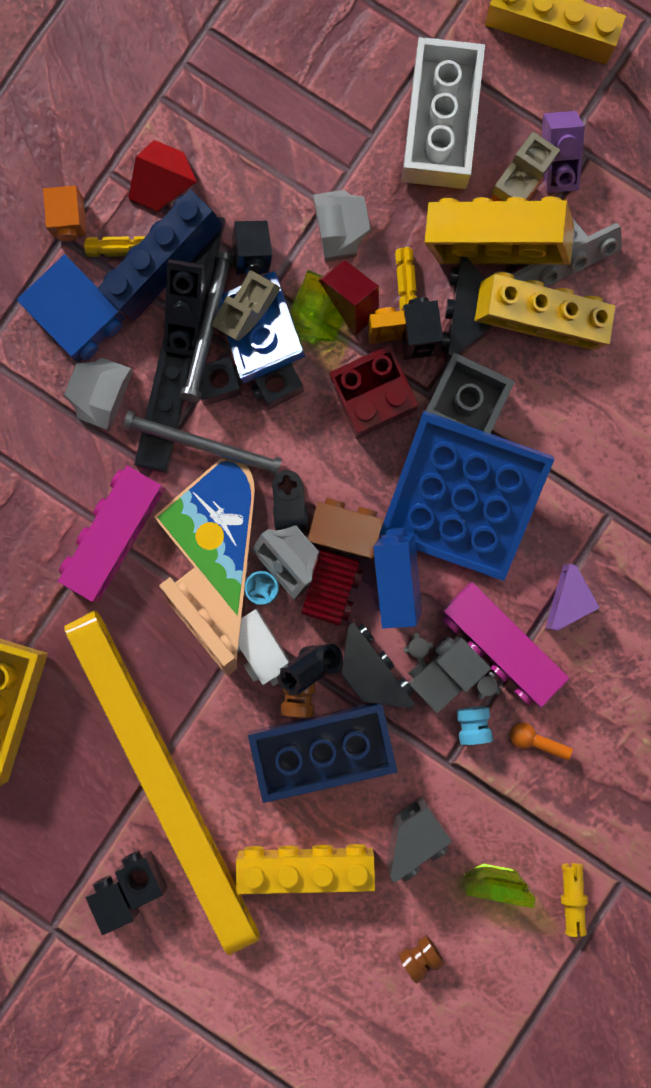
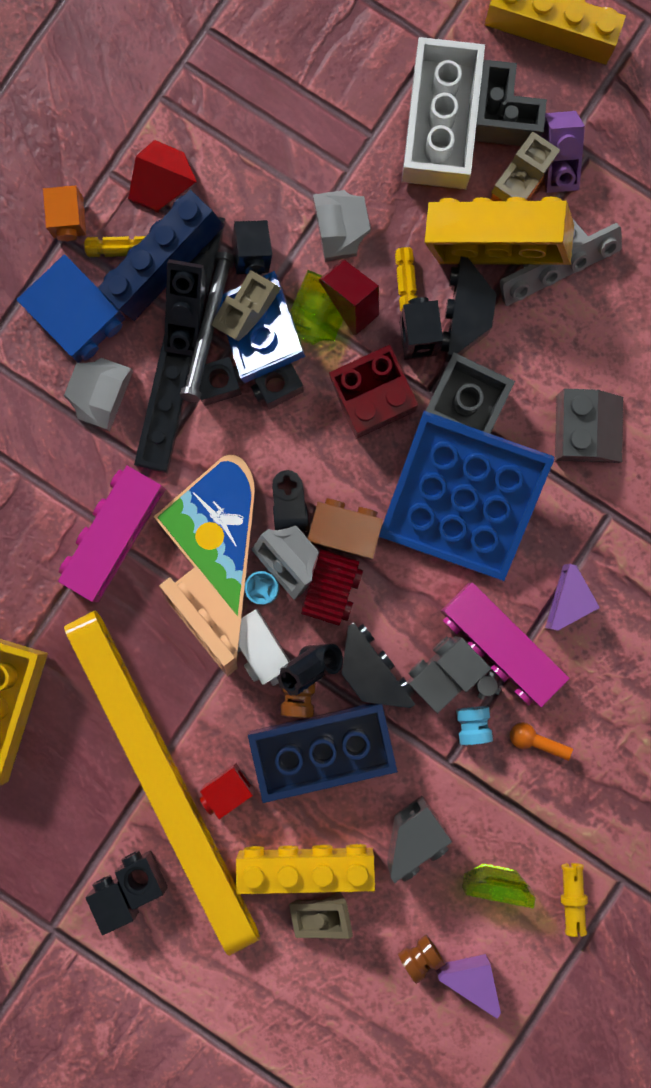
(201, 443): flat silver bar -> none
(226, 792): none -> red brick
(321, 918): none -> dark tan slope
(386, 325): light orange plate -> none
(398, 579): blue brick -> none
(418, 647): light grey piece -> none
(472, 980): none -> medium lavender slope
(502, 115): none -> dark grey brick
(544, 311): yellow brick -> none
(588, 426): none -> dark grey slope

